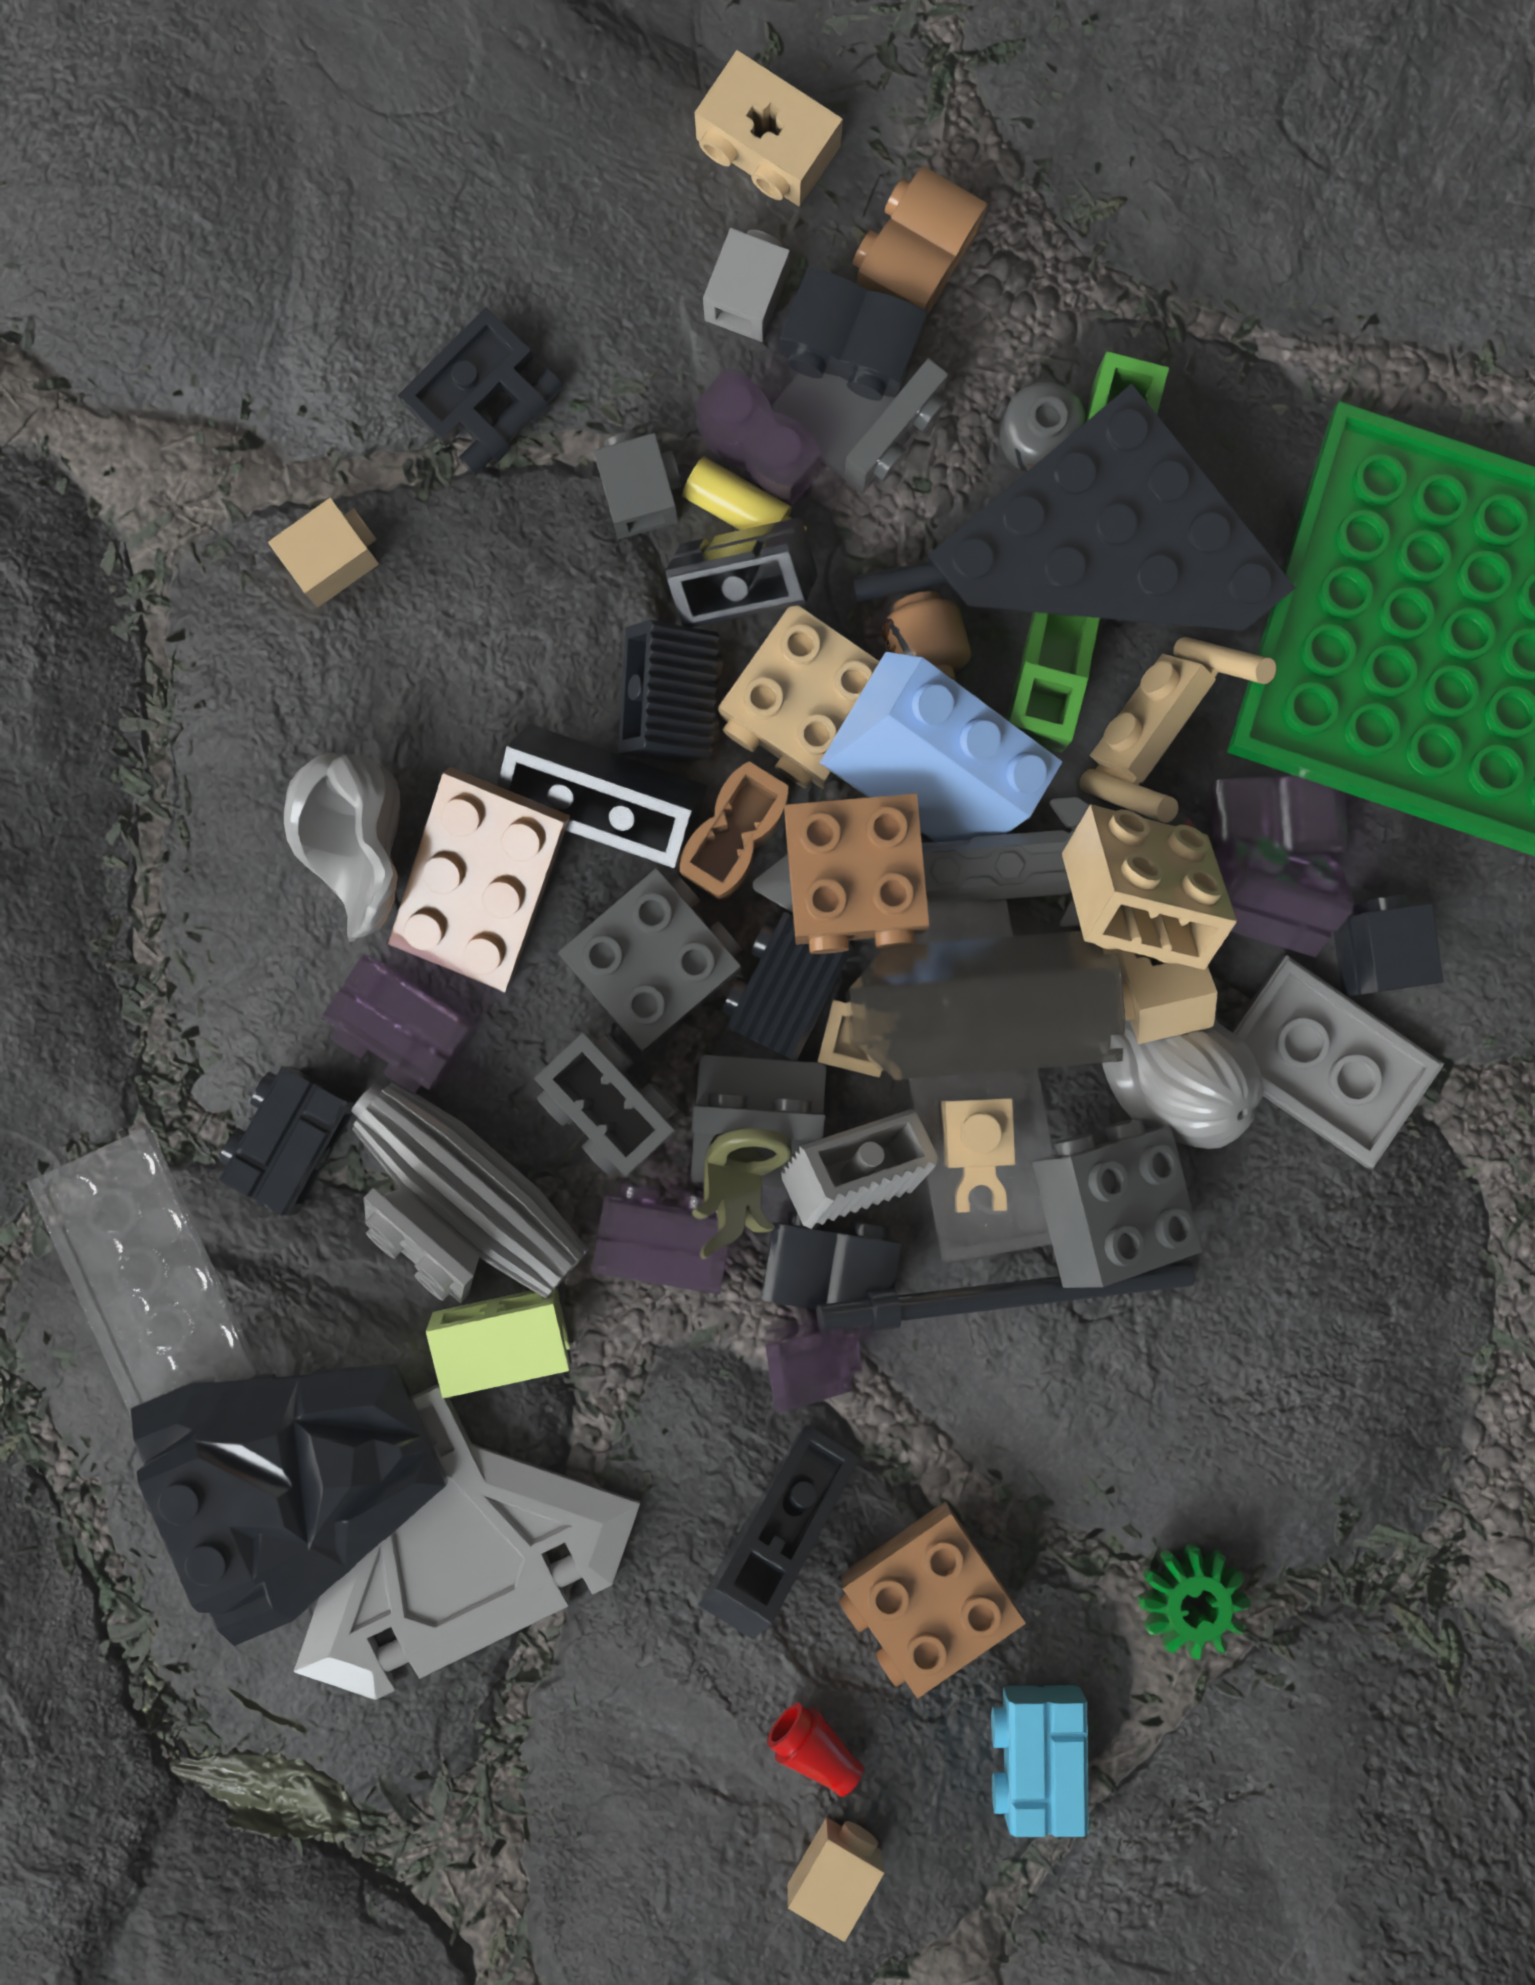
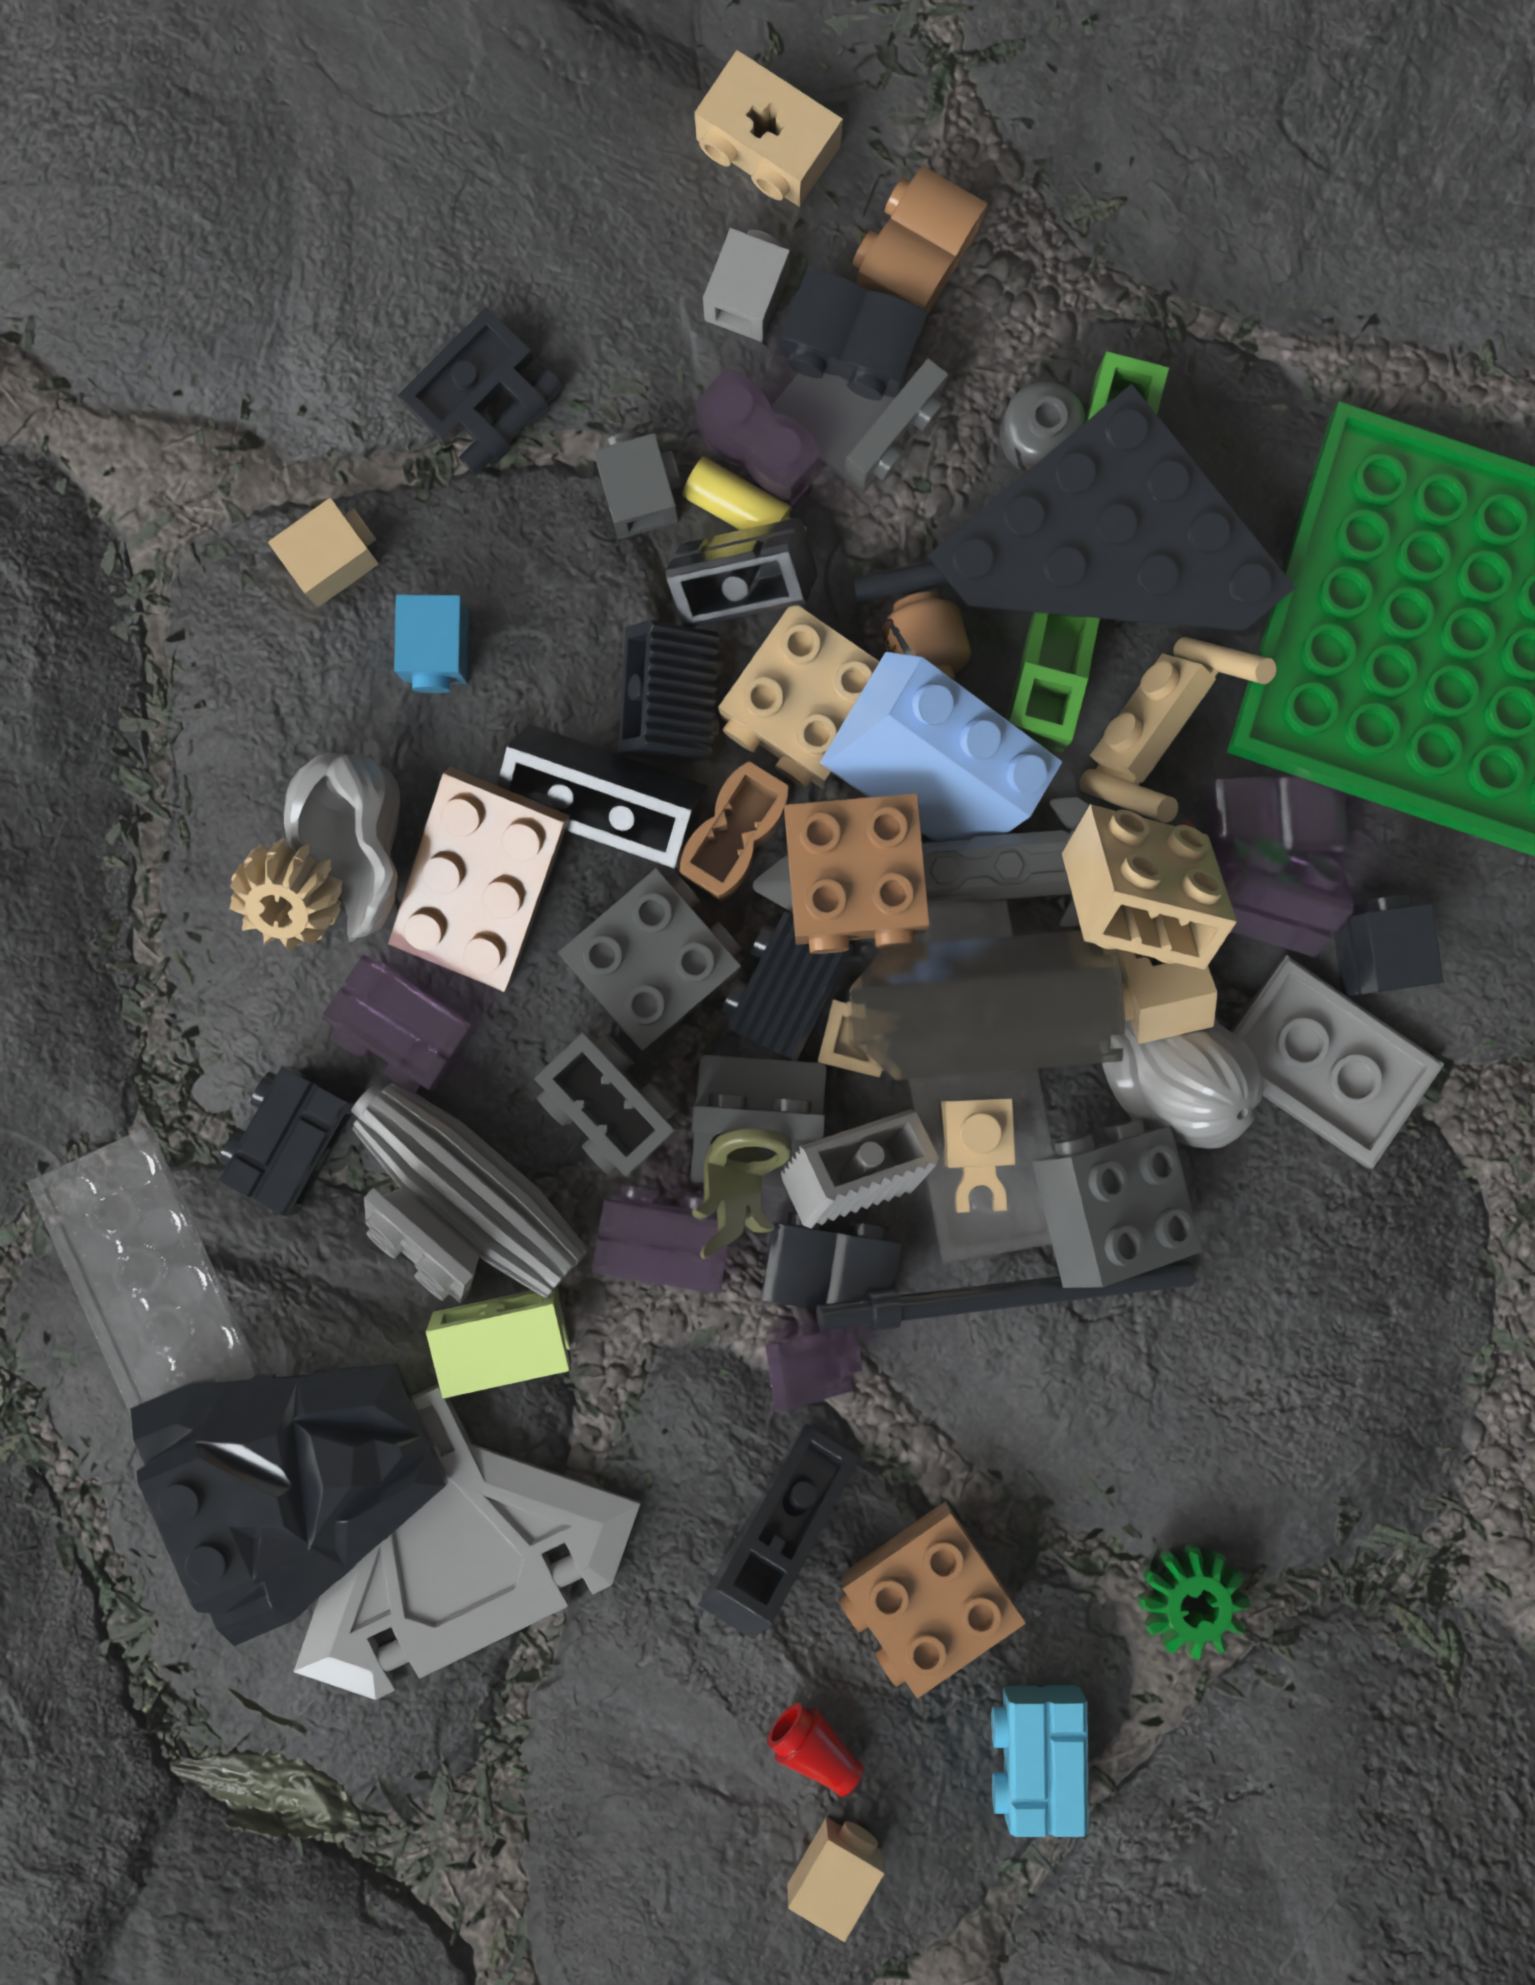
(286, 894): none -> tan gear
(431, 641): none -> dark azure brick

